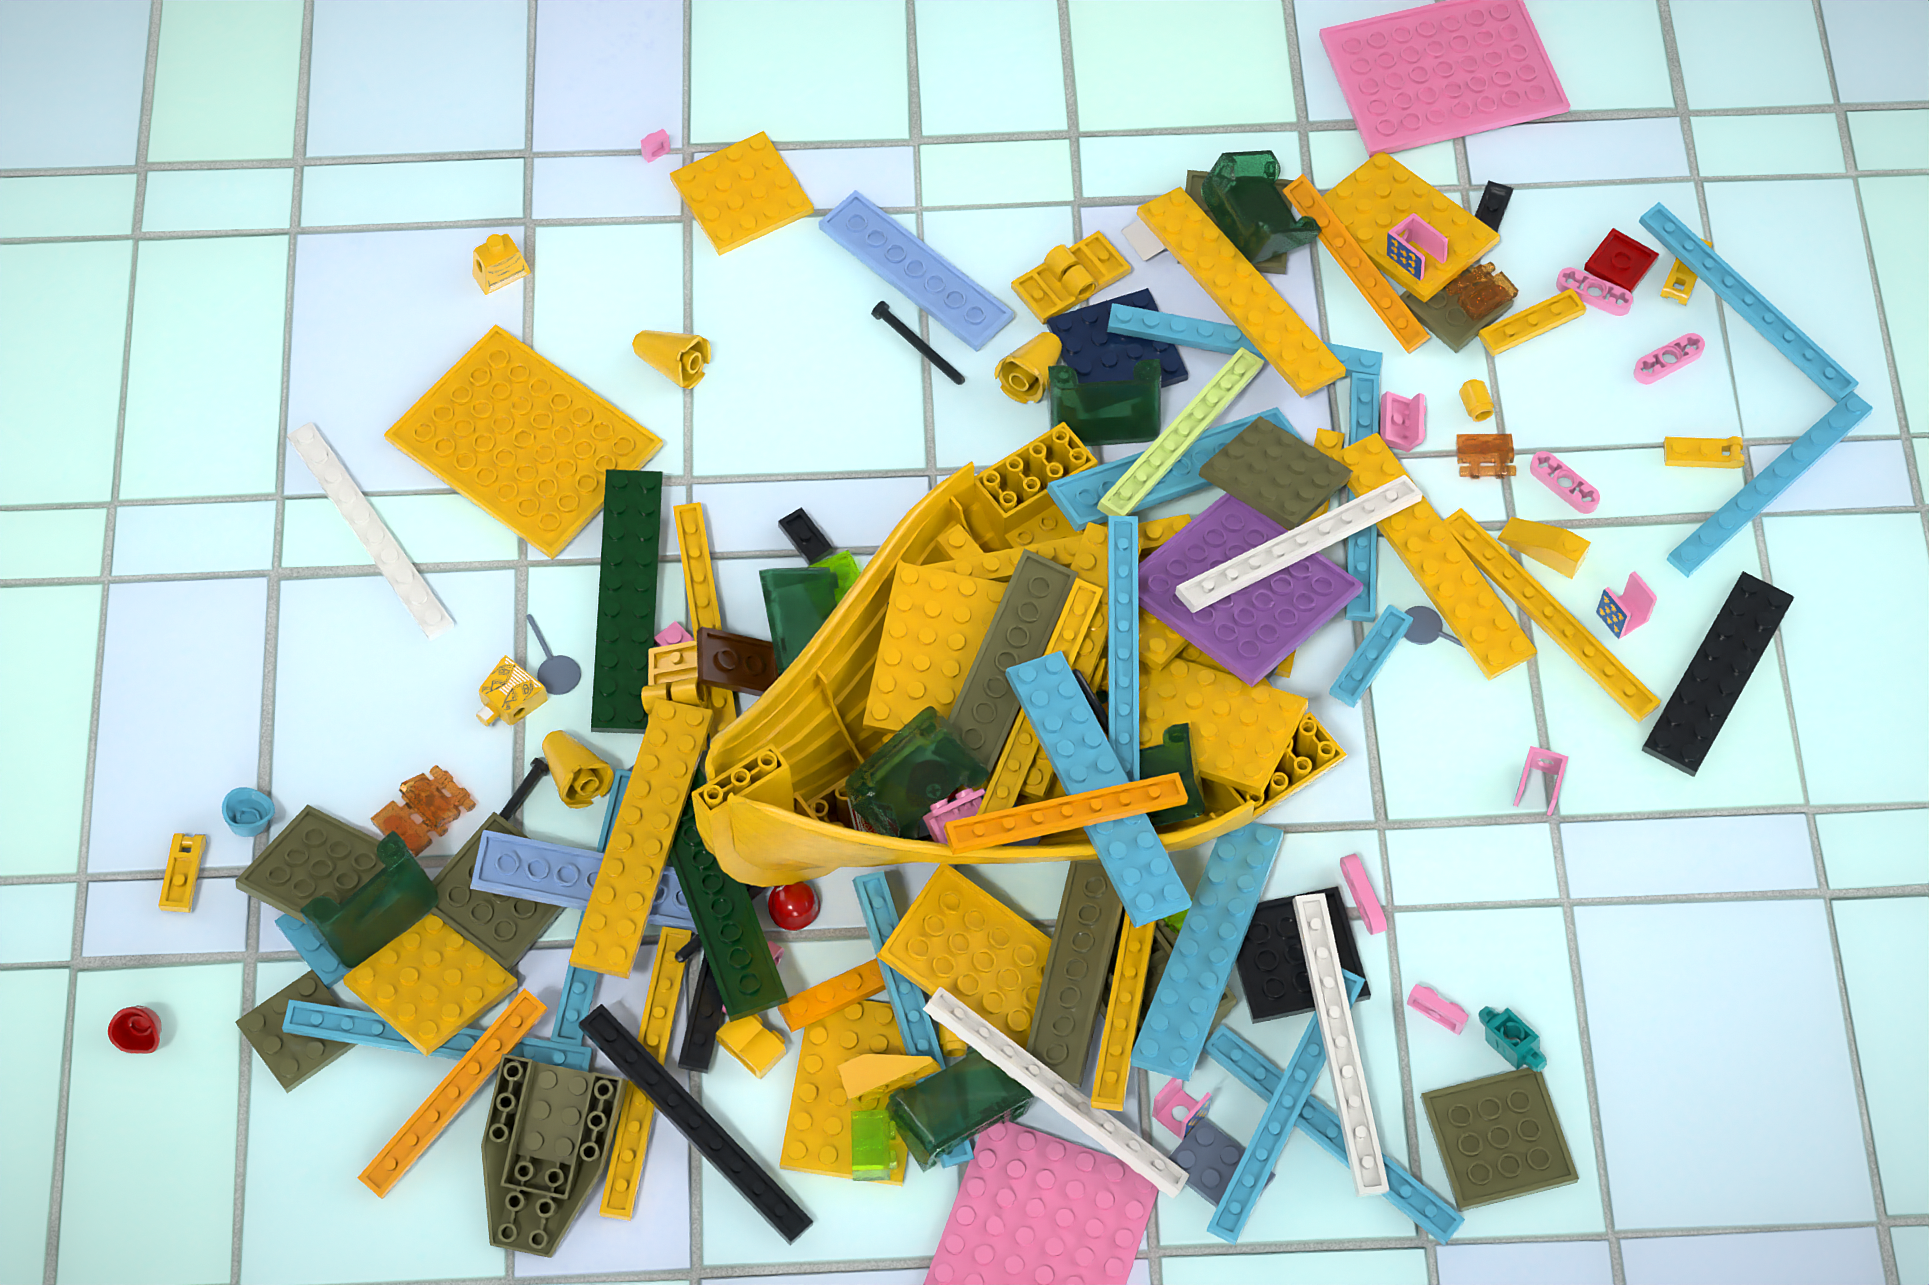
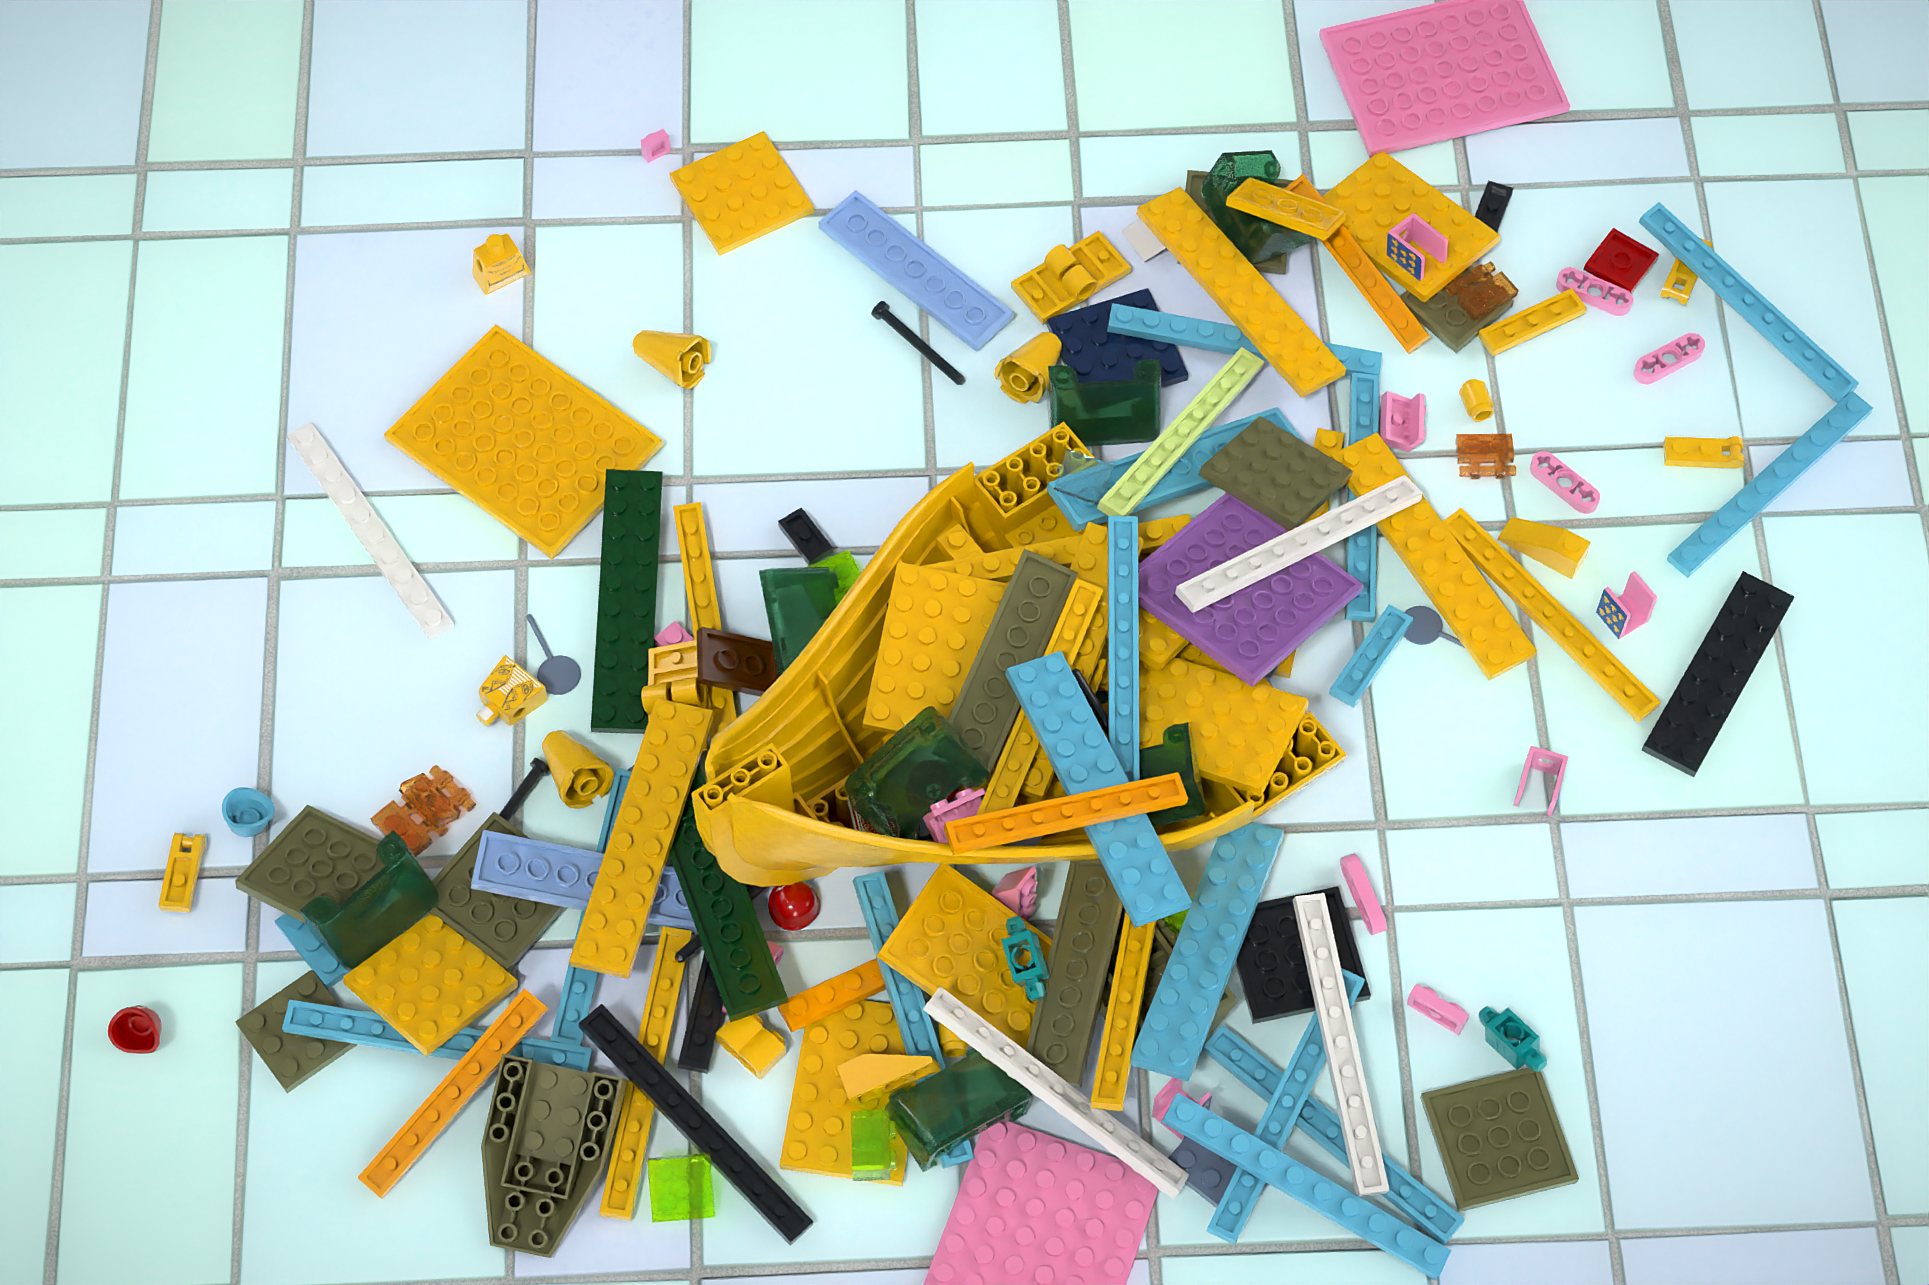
(681, 1187): none -> clear neon green plate
(1018, 891): none -> bright pink slope
(1038, 969): none -> teal piece
(1083, 477): none -> clear light blue piece
(1286, 208): none -> yellow tile
(1306, 1186): none -> medium azure plate

